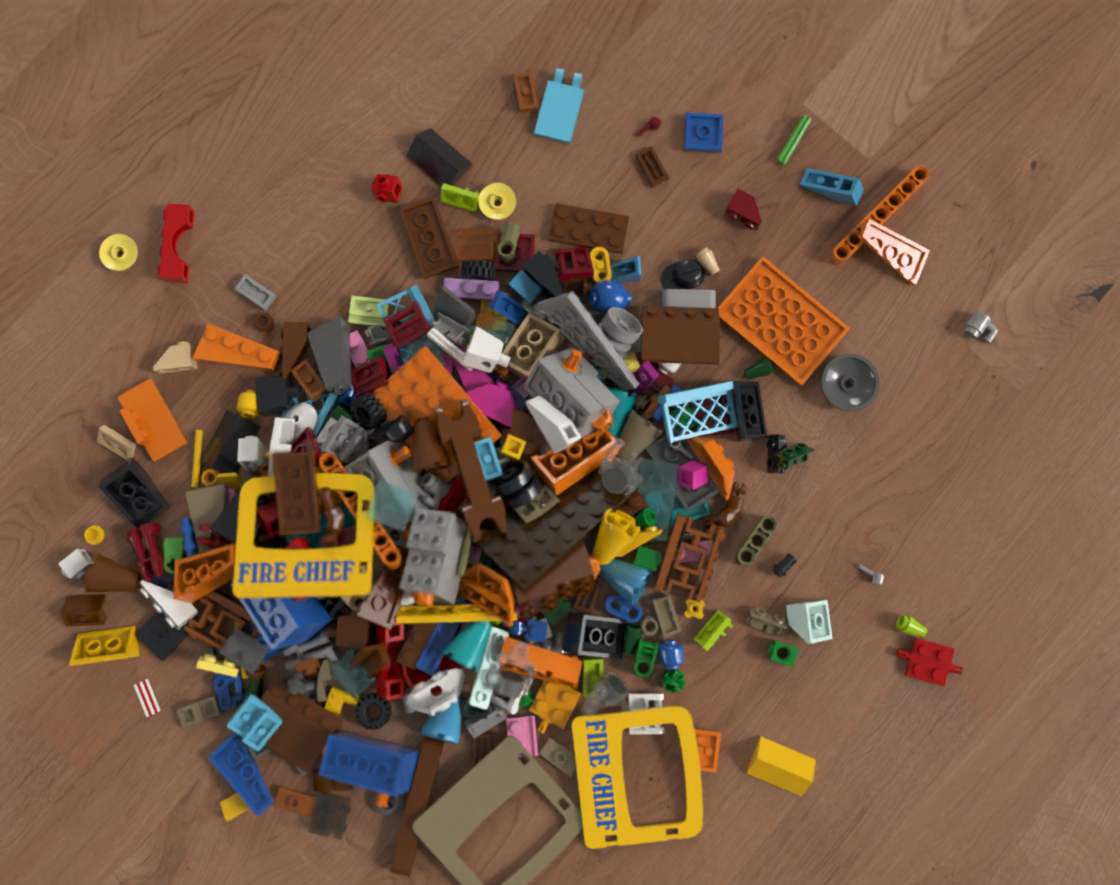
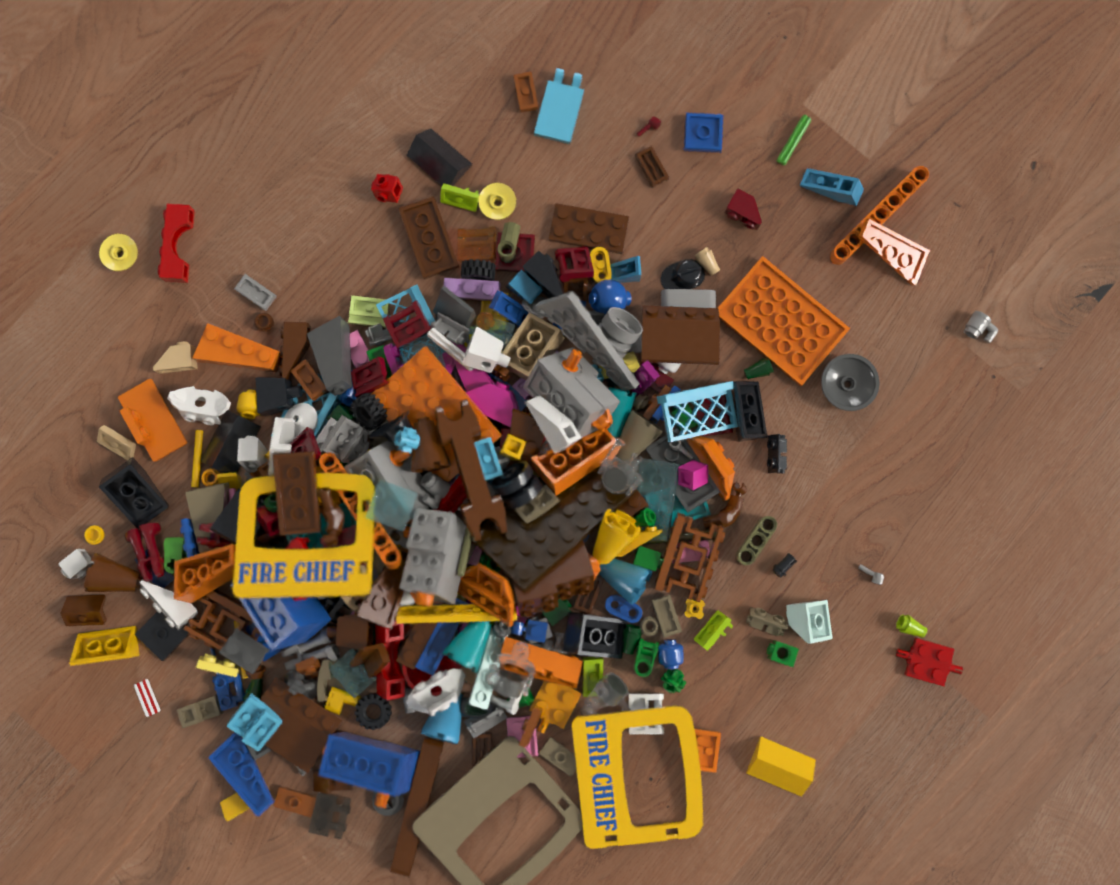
(185, 399): none -> white piece
(271, 503): none -> dark green plate
(407, 439): none -> medium azure gear
(501, 629): none -> dark grey plate
(529, 726): none -> dark orange plate
(793, 455): dark green hinge -> none

